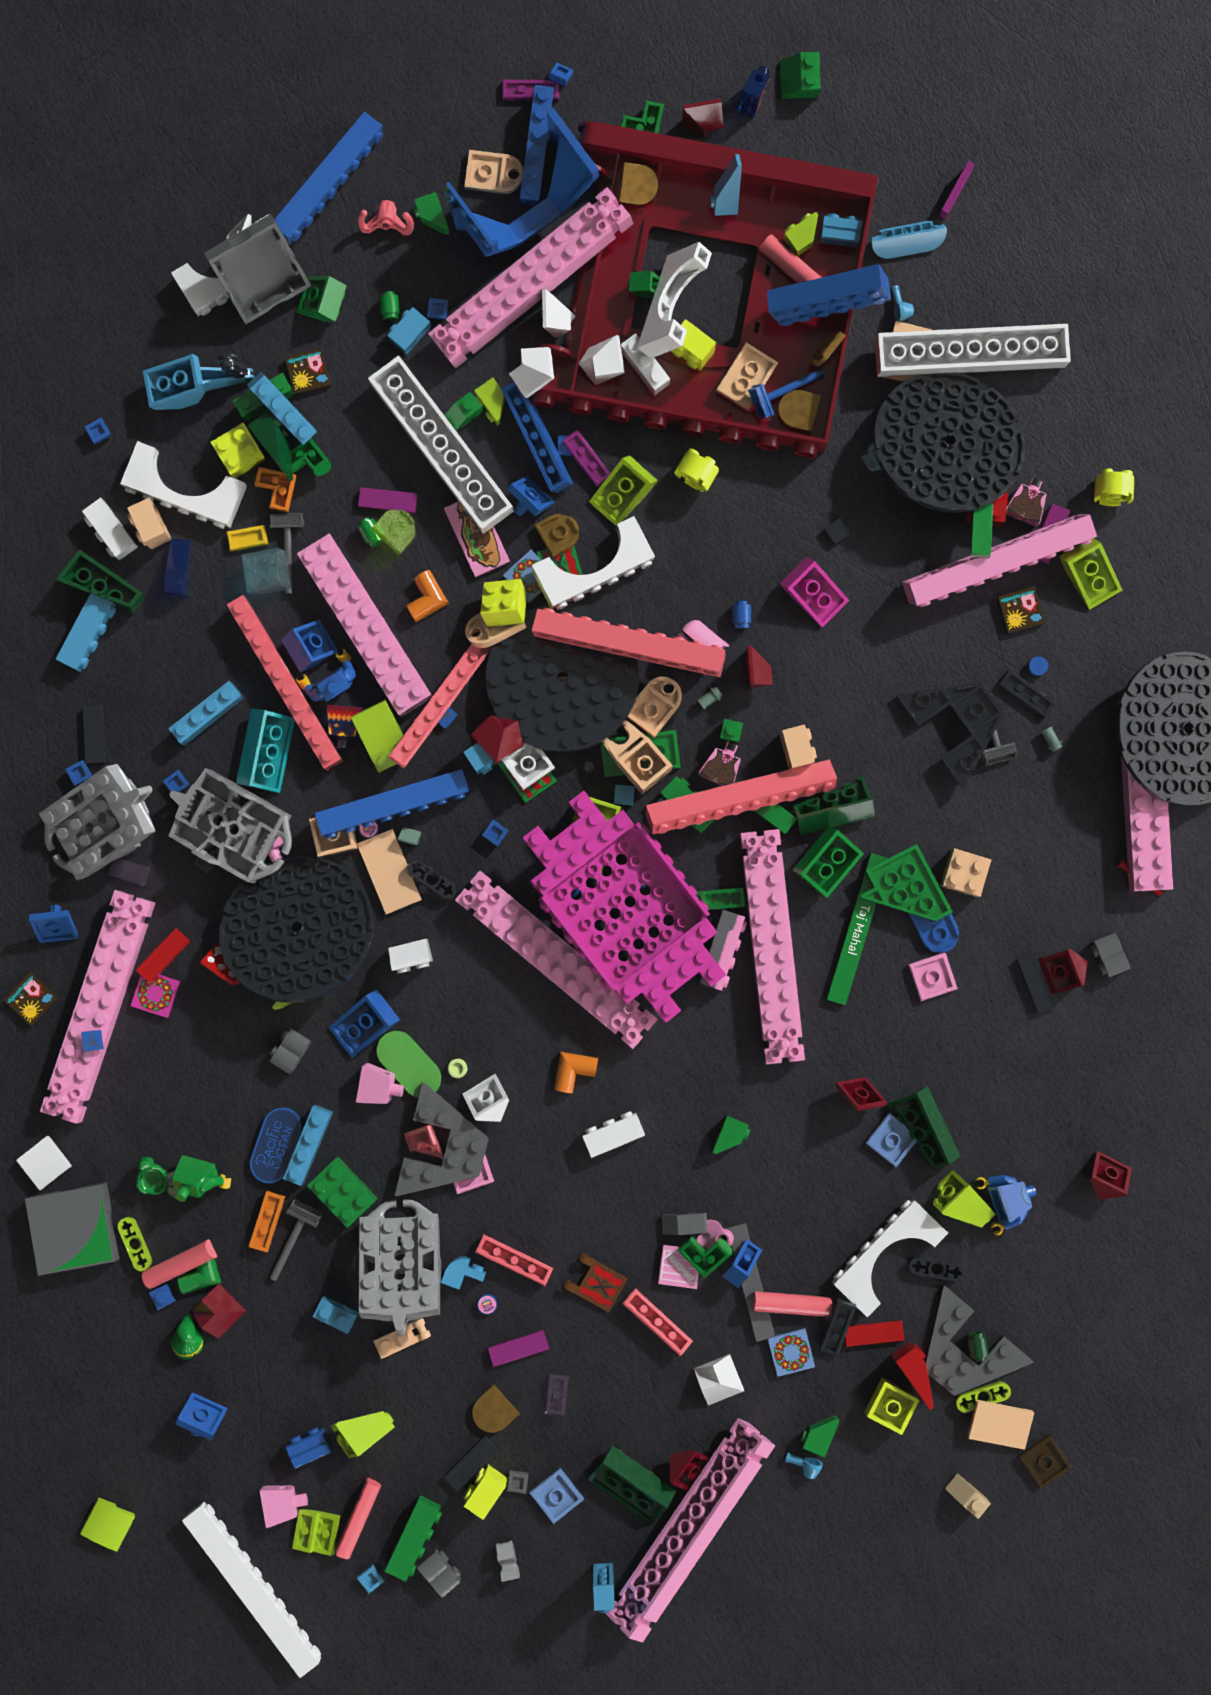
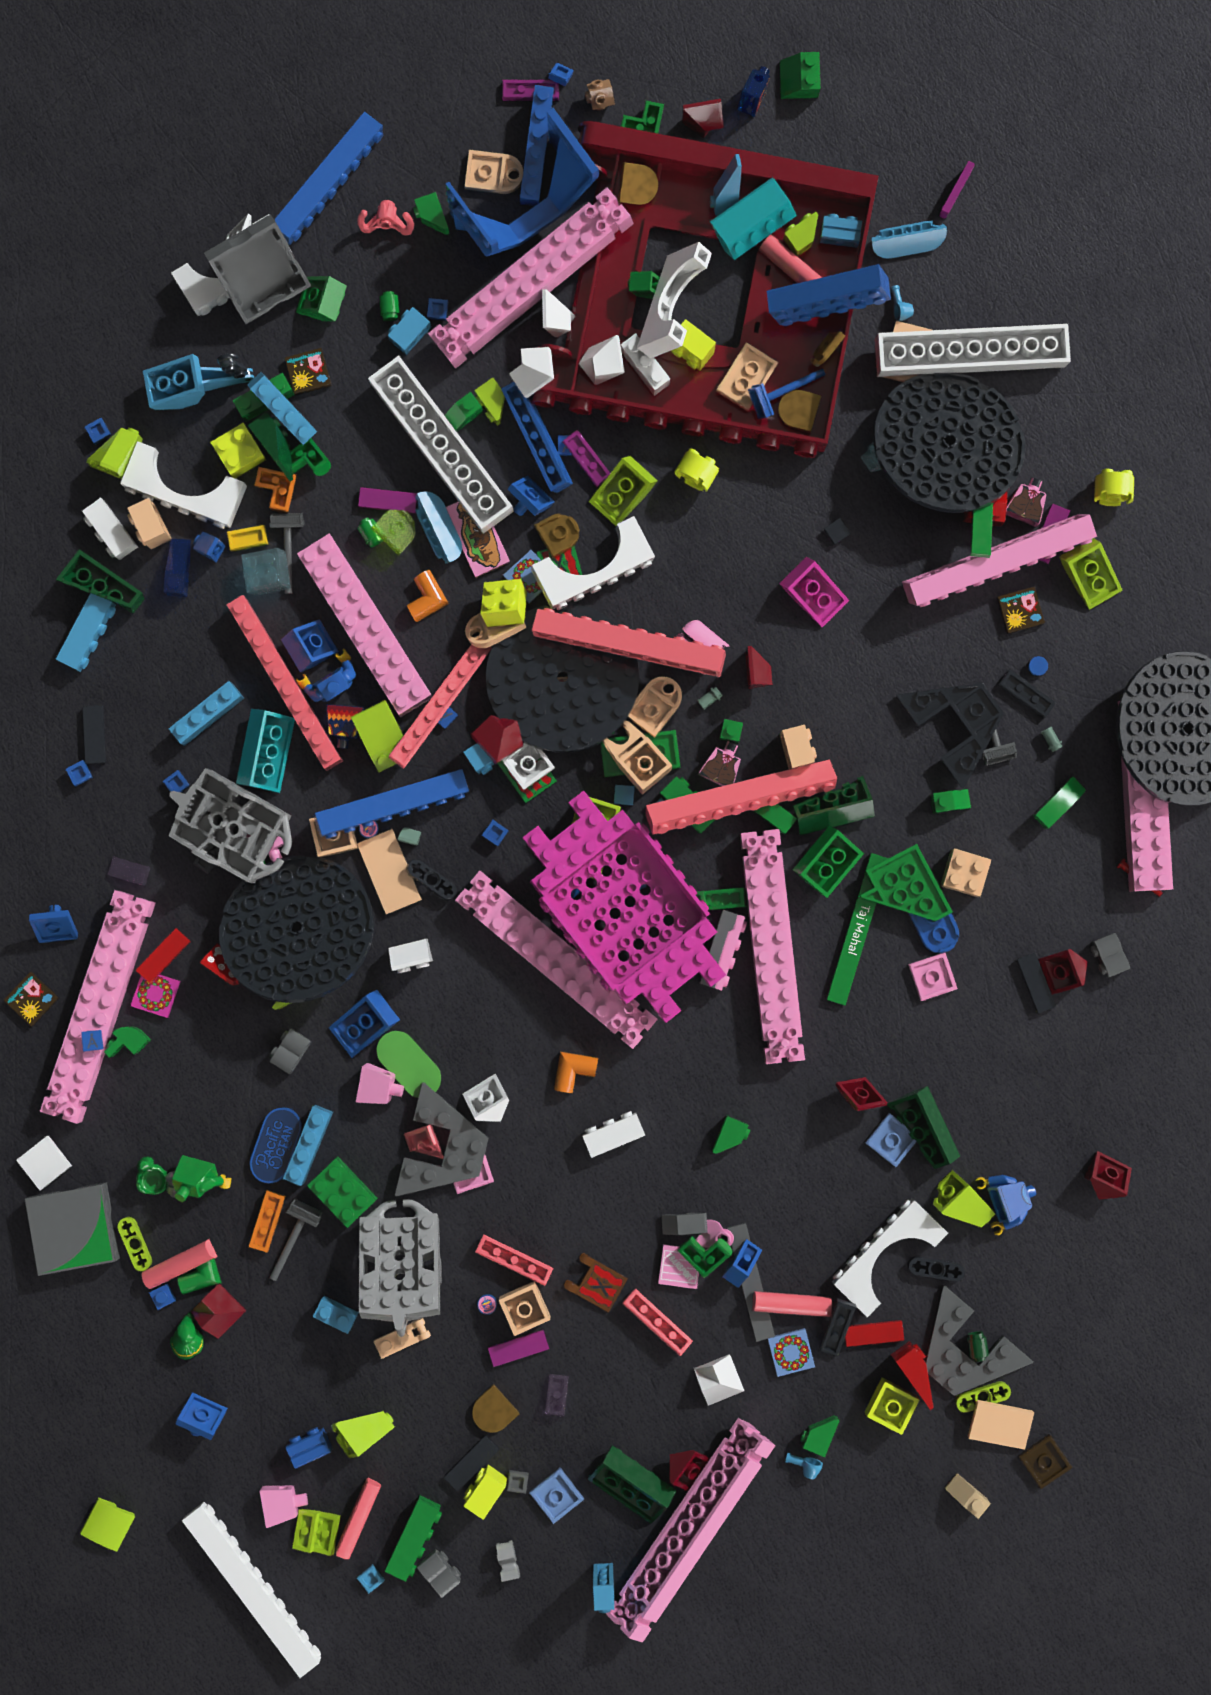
(89, 833): light grey piece -> none
(115, 452): none -> lime slope
(129, 1036): none -> green brick
(208, 546): none -> blue slope
(438, 526): none -> dark azure brick
(457, 1068): yellowish green tile -> none
(458, 1269): dark azure brick -> none
(524, 1308): none -> light nougat brick
(599, 94): none -> medium nougat brick
(741, 615): blue brick -> none
(753, 218): none -> teal slope
(950, 801): none -> green slope
(1059, 803): none -> green slope

